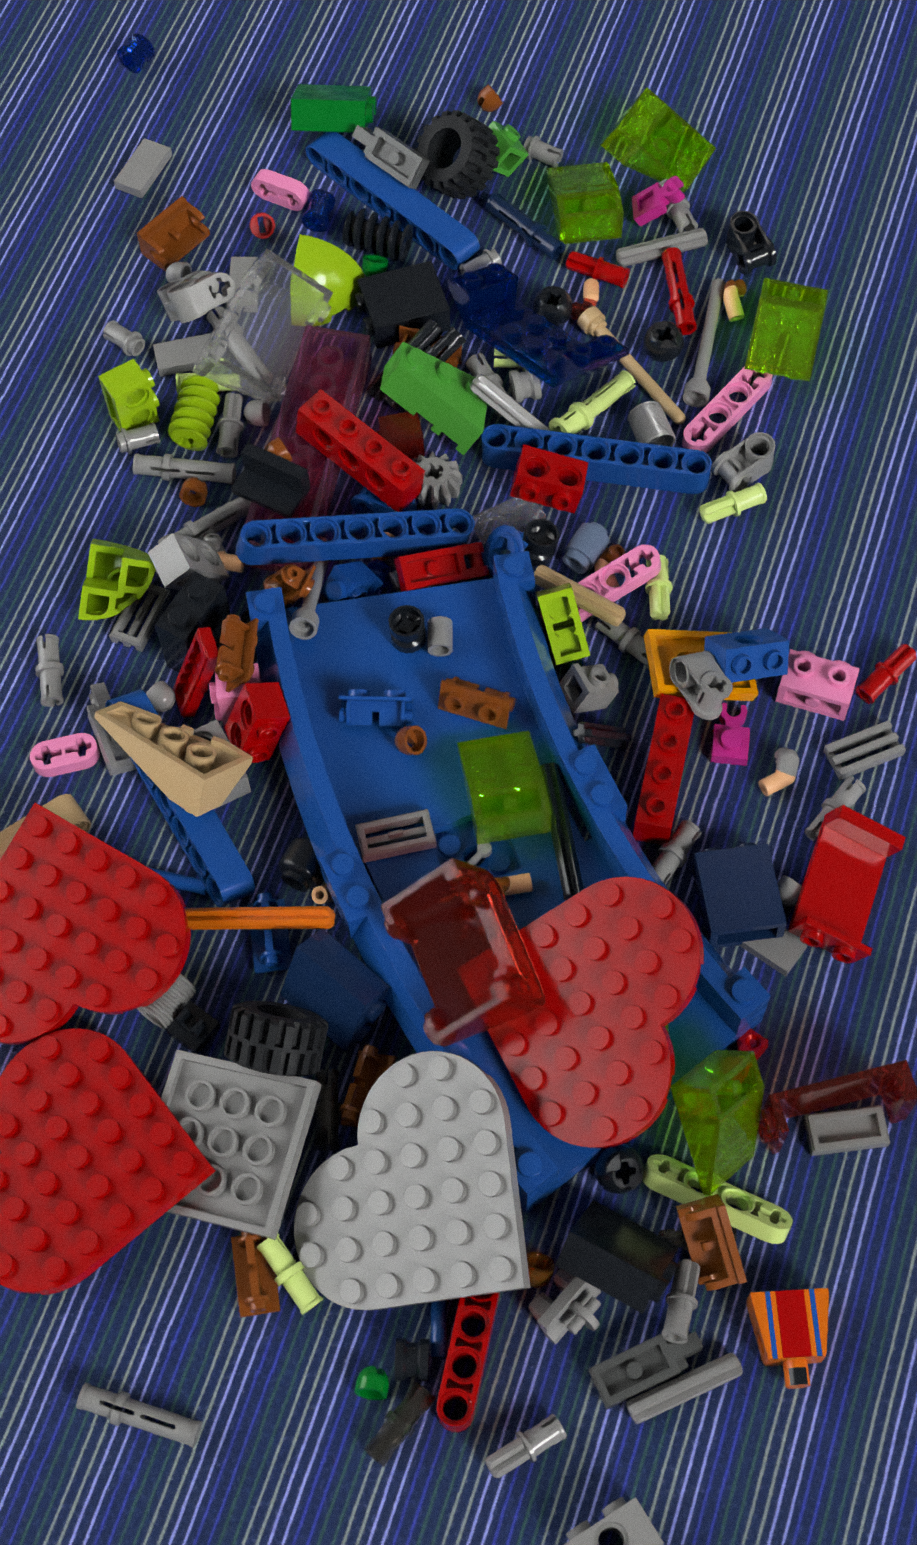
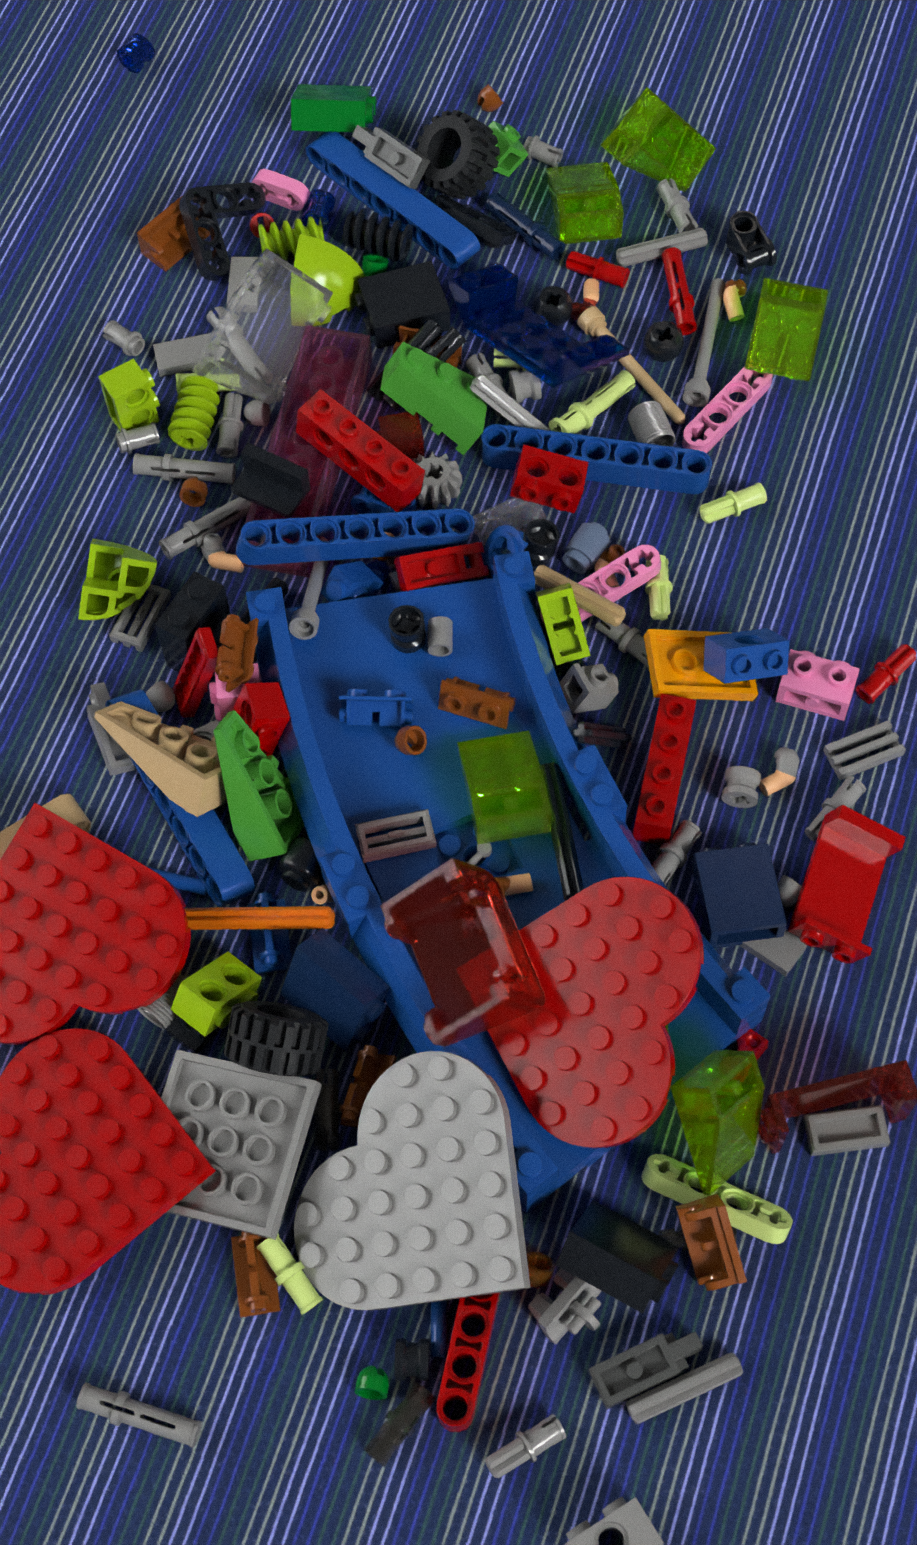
(49, 670): light grey pin -> none
(65, 754): bright pink beam -> none
(143, 168): light grey tile -> none
(177, 270): light grey hinge -> none
(181, 555): light grey brick -> none
(194, 297): light grey piece -> none
(208, 215): none -> black beam
(210, 993): none -> lime brick
(256, 792): none -> bright green wedge
(278, 448): dark orange hinge -> none
(286, 240): none -> lime piece
(294, 582): dark orange hinge -> none
(481, 261): light grey pin -> none
(493, 232): none -> black hinge
(628, 1176): black piece -> none
(652, 201): dark pink plate -> none
(681, 1302): light grey axle -> none
(701, 683): light grey piece -> none
(731, 740): dark pink plate -> none
(741, 466): light grey piece -> none
(741, 786): none -> light grey wheel
(791, 1330): torso -> none

